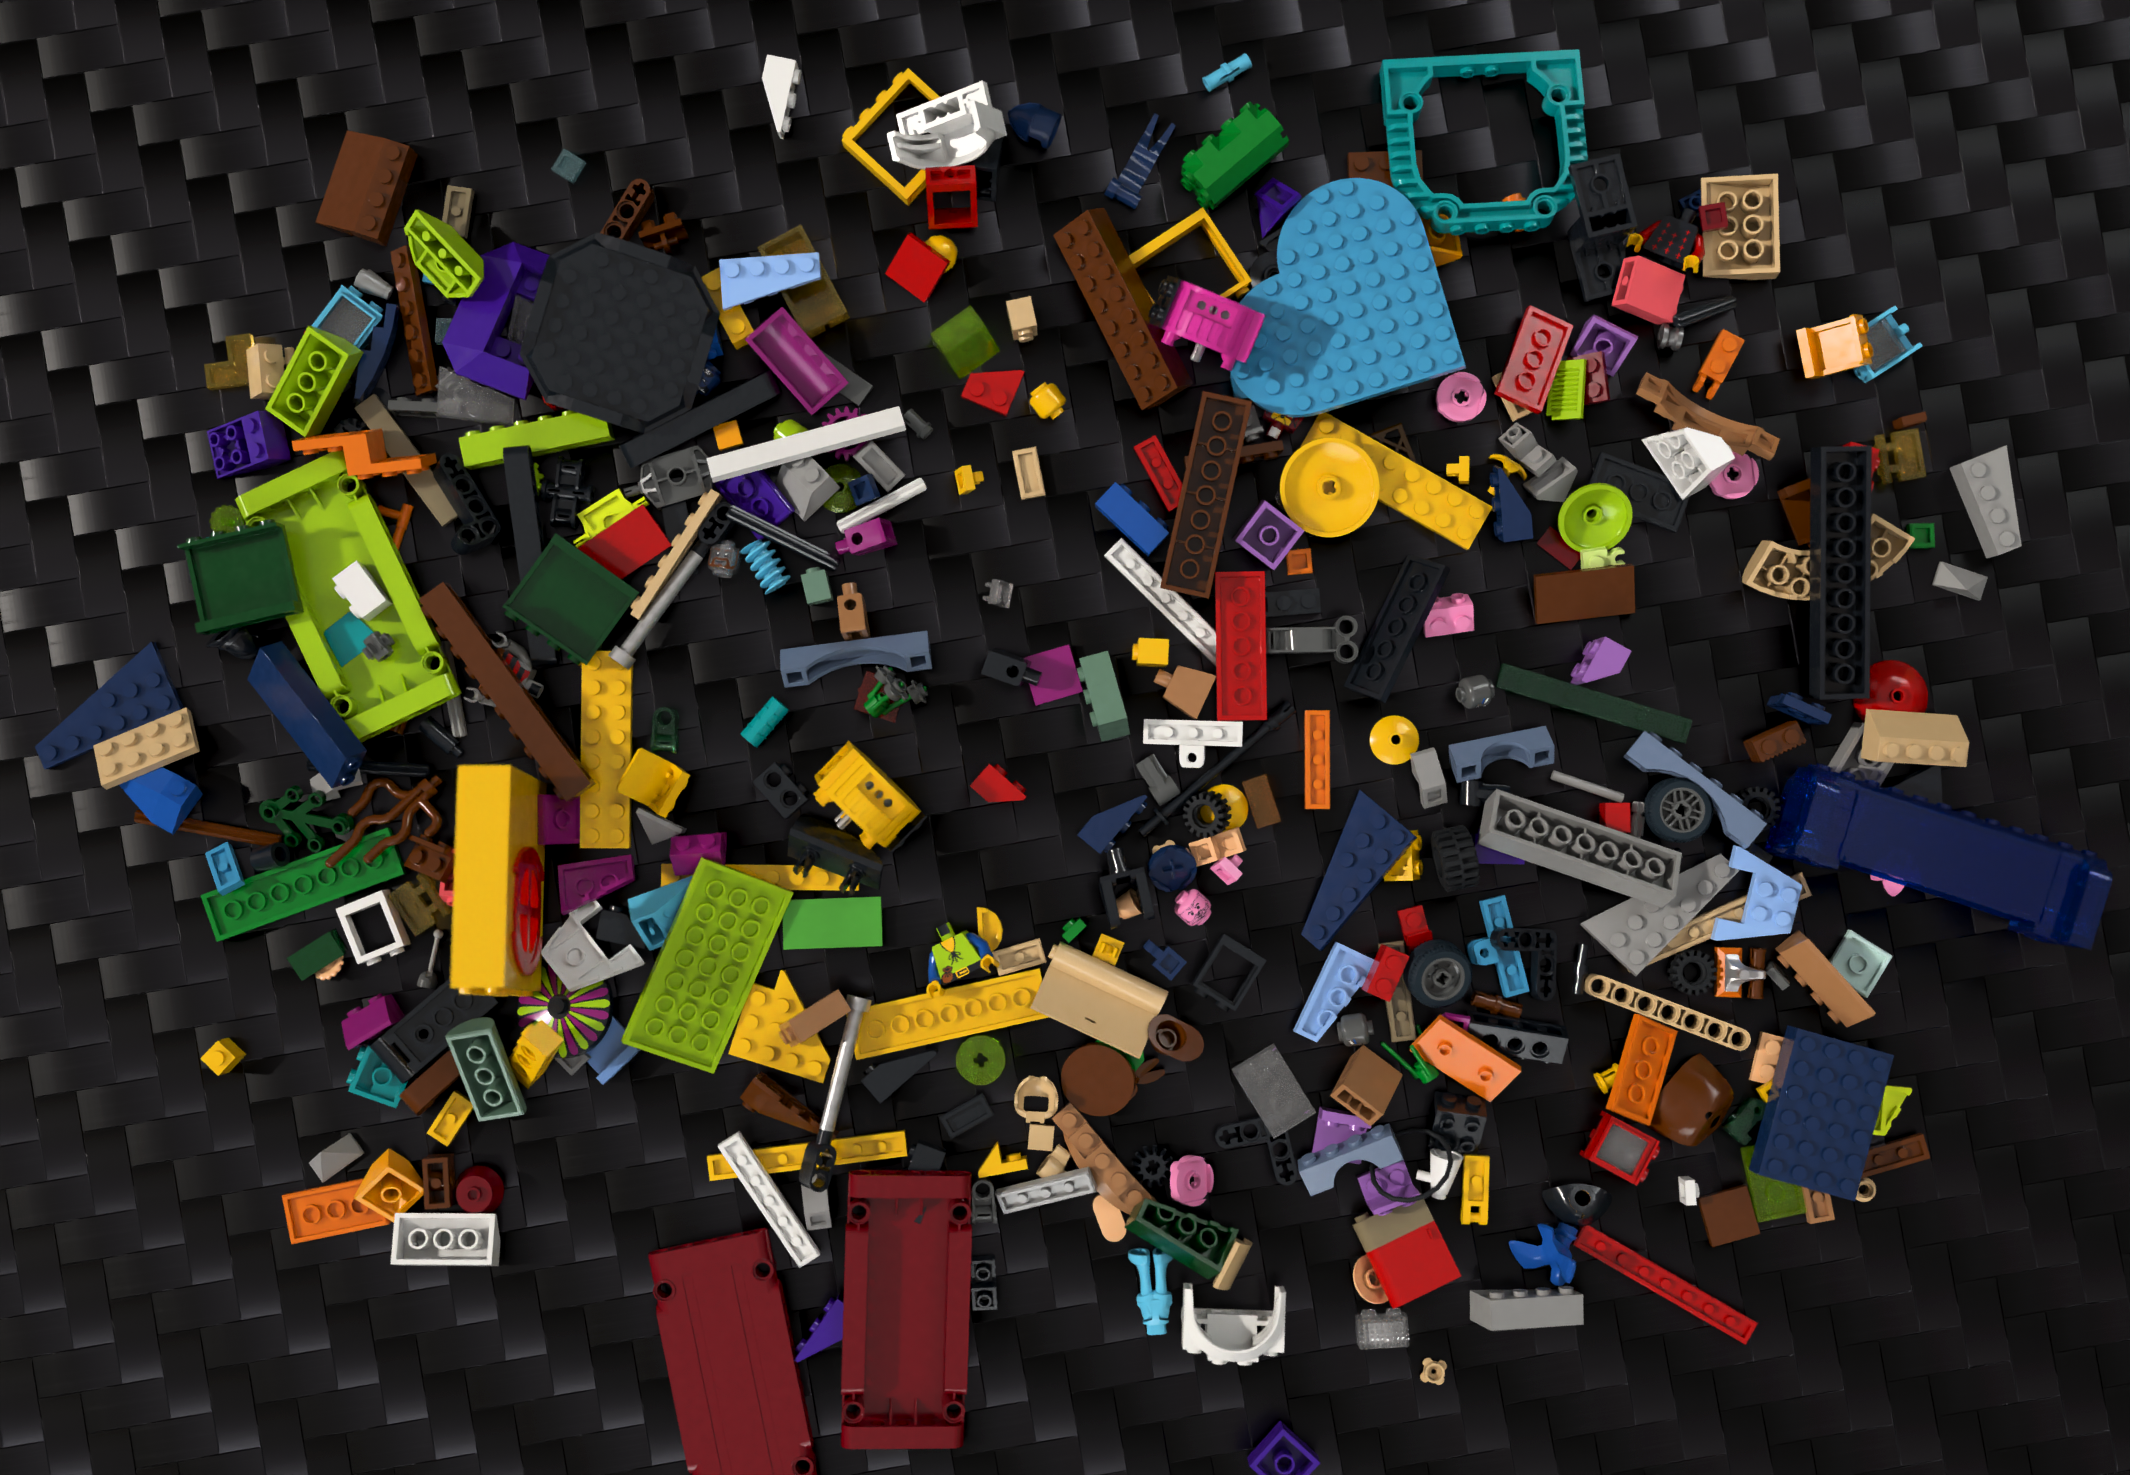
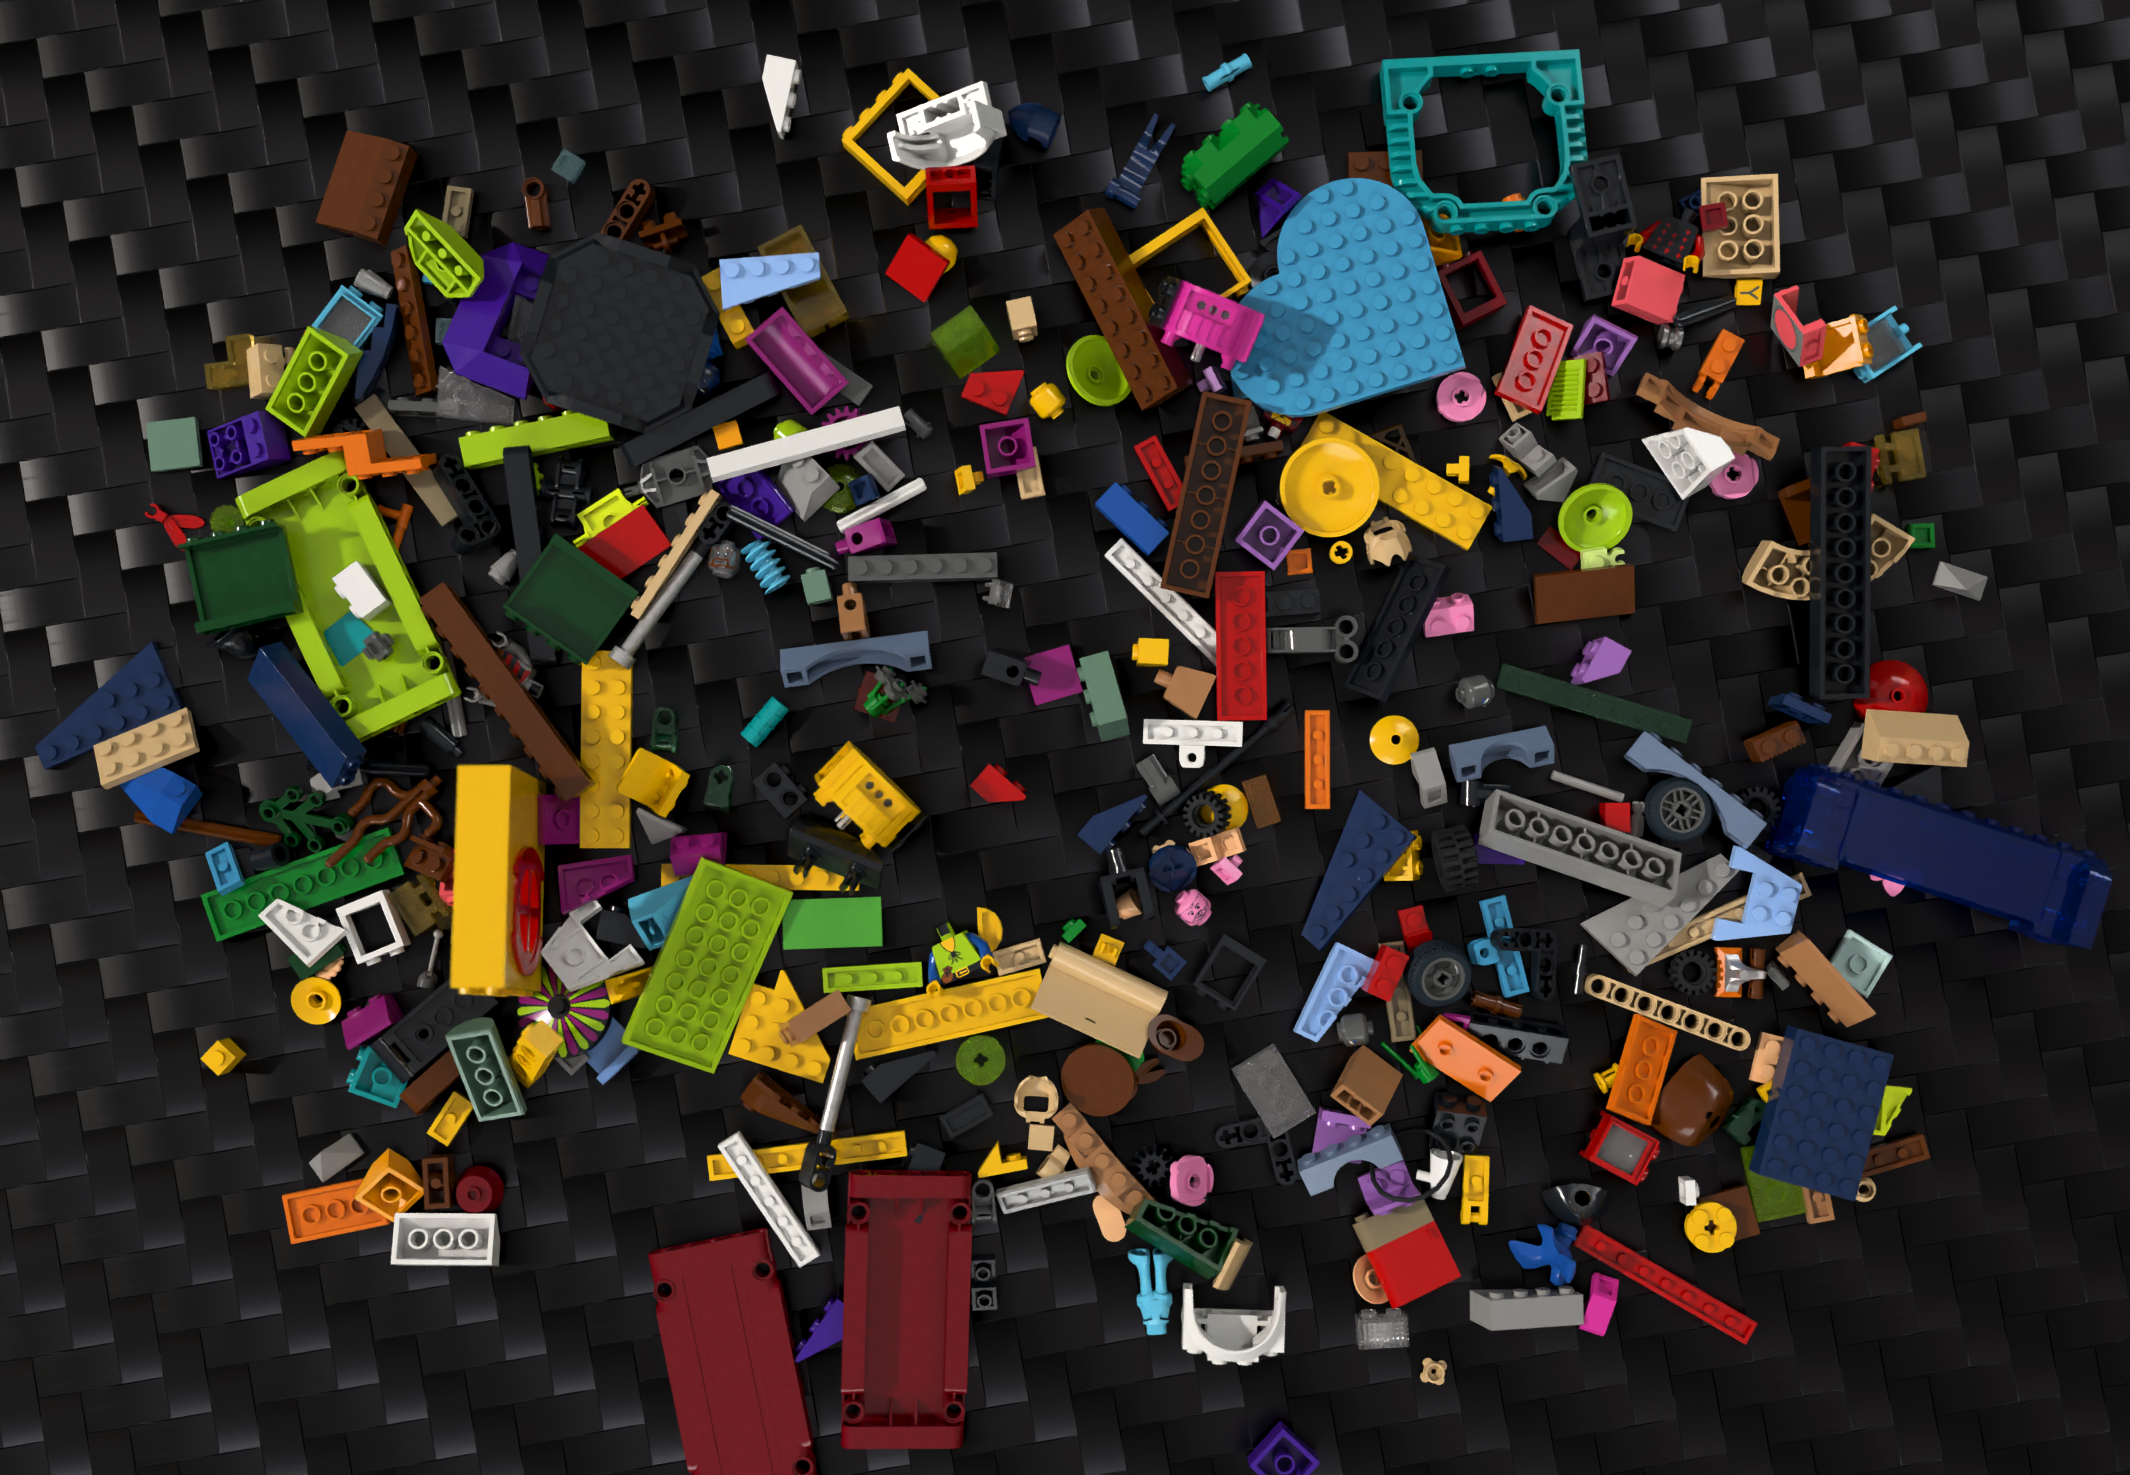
(174, 444): none -> sand green tile
(174, 523): none -> red piece
(302, 932): none -> white wing
(308, 1007): none -> yellow dish
(504, 568): none -> light grey cone
(537, 206): none -> reddish brown piece
(627, 985): none -> yellow hinge
(718, 794): none -> clear green piece
(872, 977): none -> lime plate
(923, 568): none -> dark grey brick
(1007, 447): none -> magenta slope
(1094, 357): none -> lime dish
(1212, 381): none -> lavender tile
(1338, 560): none -> yellow bush
(1387, 544): none -> tan helmet
(1464, 319): none -> dark red window
(1600, 1304): none -> dark pink slope
(1721, 1237): none -> yellow plate
(1748, 291): none -> yellow tile
(1802, 342): none -> coral panel
(1990, 500): light grey wedge -> none

